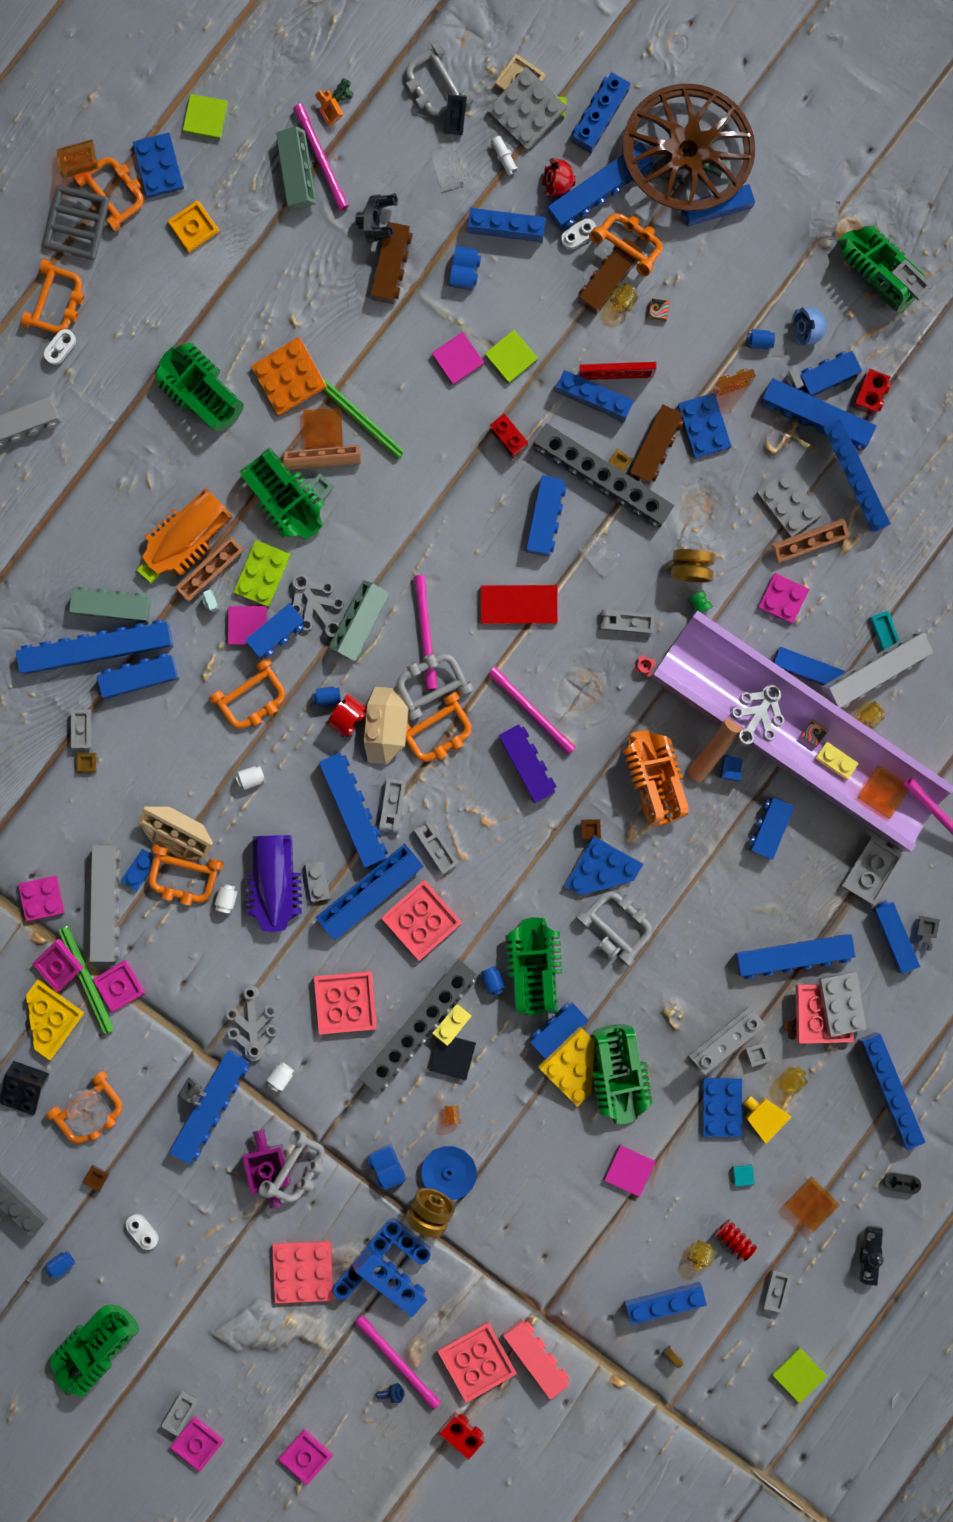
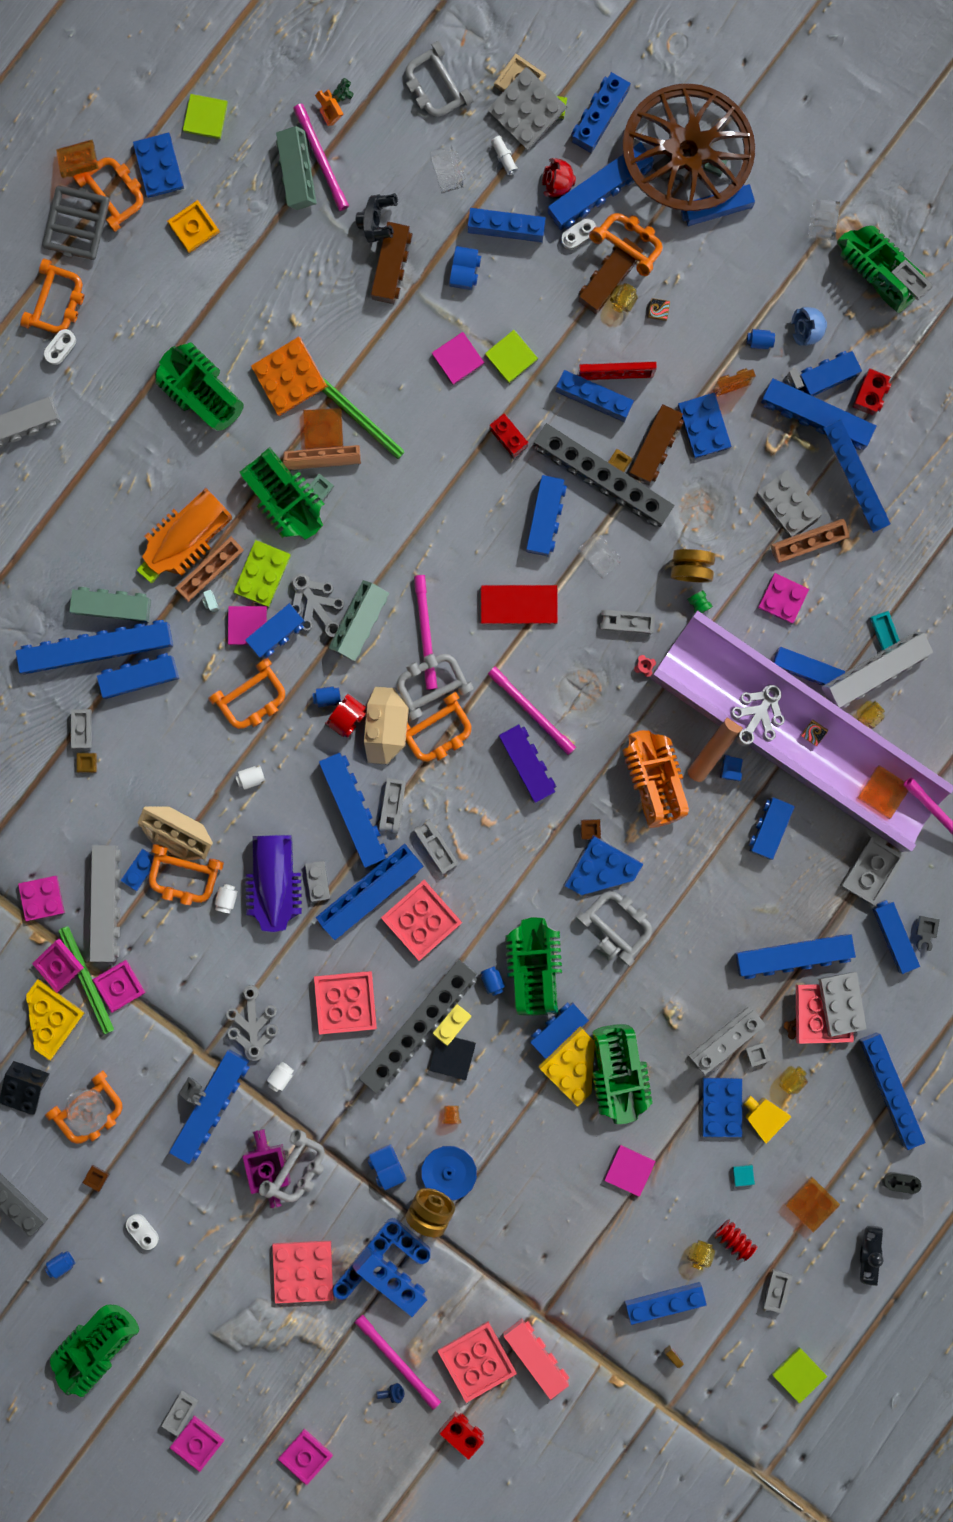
(455, 114): black plate -> none
(836, 761): light yellow plate -> none

